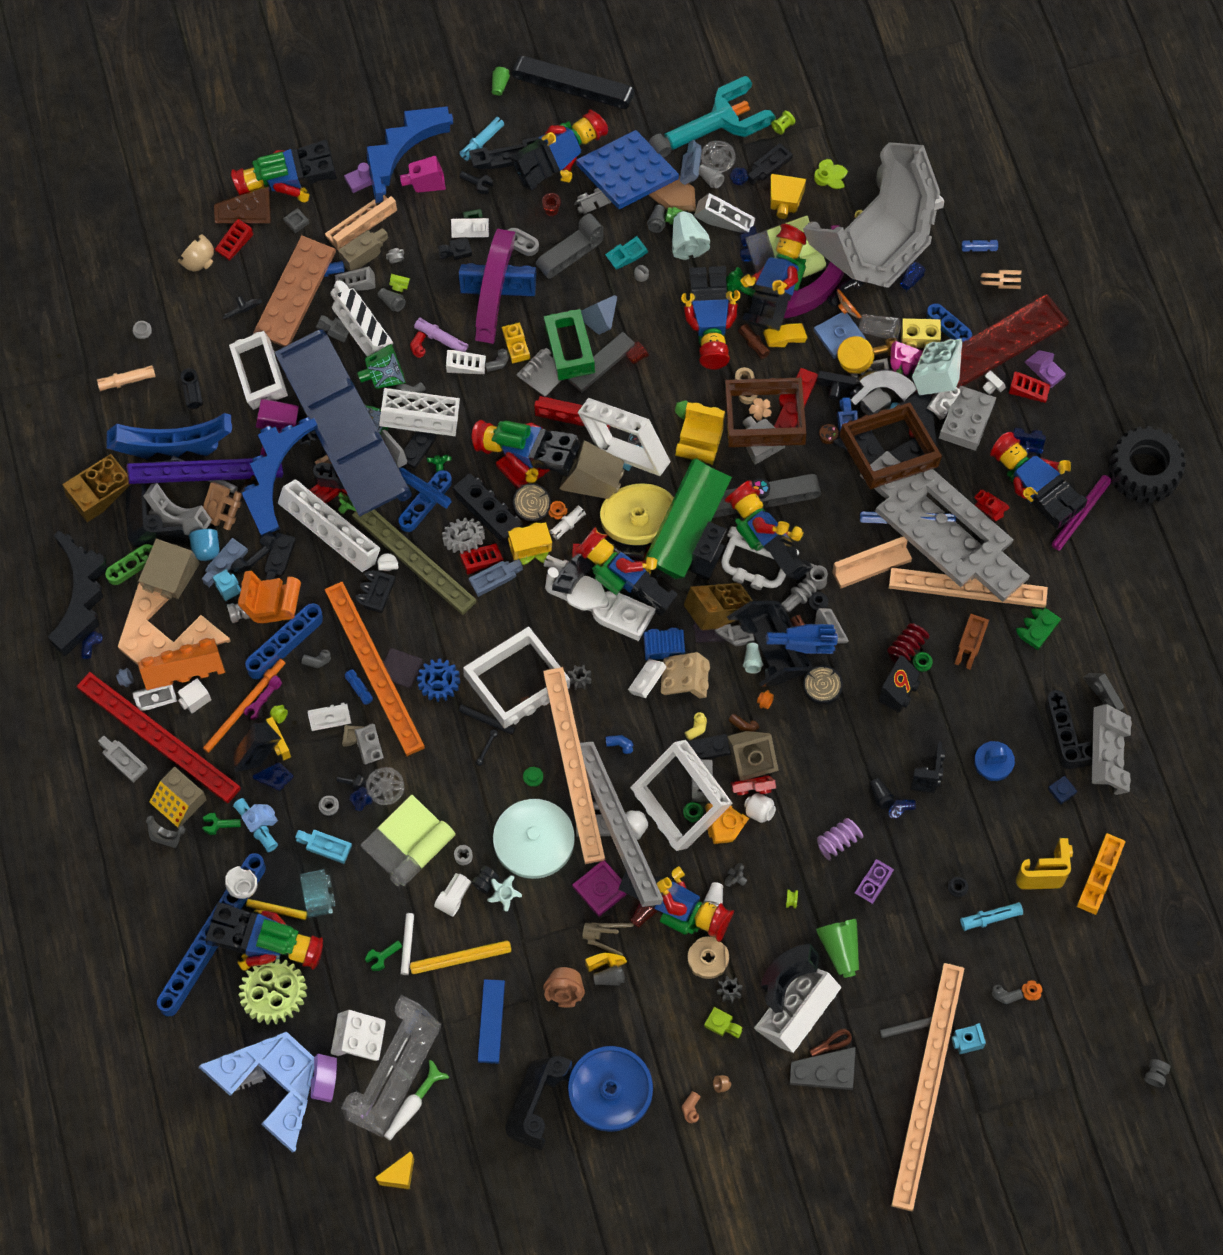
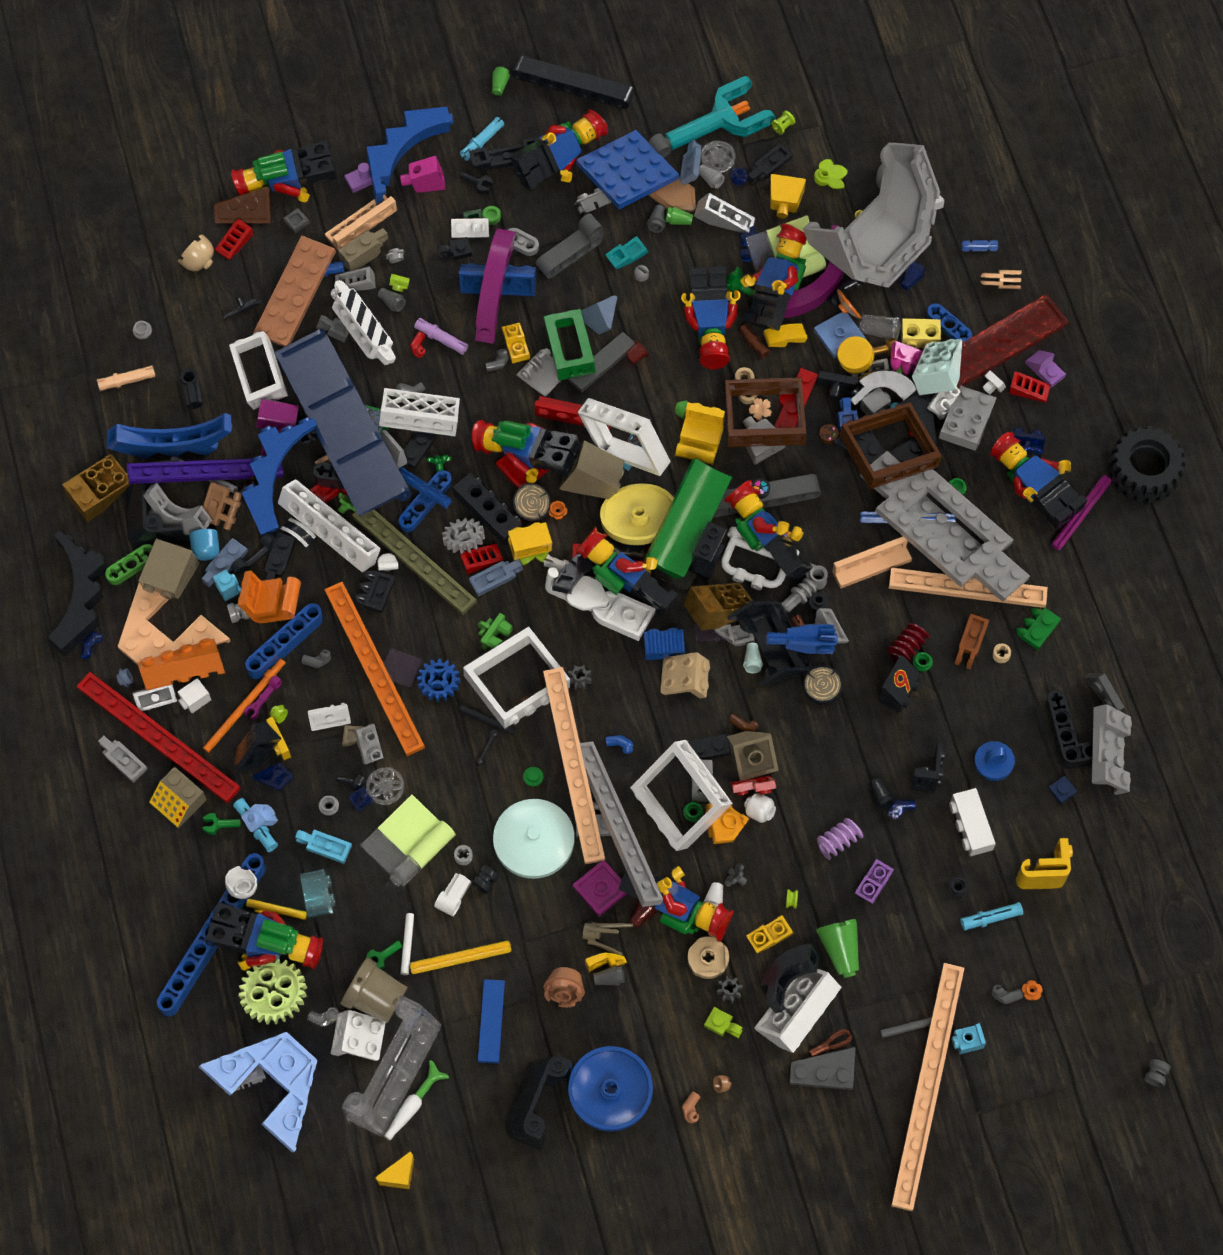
(156, 832): dark grey helmet -> none
(299, 531): none -> sticker
(324, 1077): medium lavender slope -> none
(325, 1019): none -> clear arm
(358, 687): blue axle -> none
(373, 991): none -> dark tan piece
(382, 368): green torso -> none
(458, 356): white slope -> none
(491, 631): none -> bright green hips
(492, 214): none -> bright green tile
(504, 892): light aqua animal -> none
(551, 199): clear red piece -> none
(567, 522): white pin -> none
(638, 822): white head -> none
(647, 678): white plate -> none
(688, 237): light aqua cone -> none
(698, 728): light yellow arm -> none
(765, 699): orange plate -> none
(770, 935): none -> yellow slope
(959, 485): none -> green plate
(972, 822): none -> white brick
(990, 505): red hips -> none
(997, 648): none -> tan bush
(1101, 874): light orange slope -> none

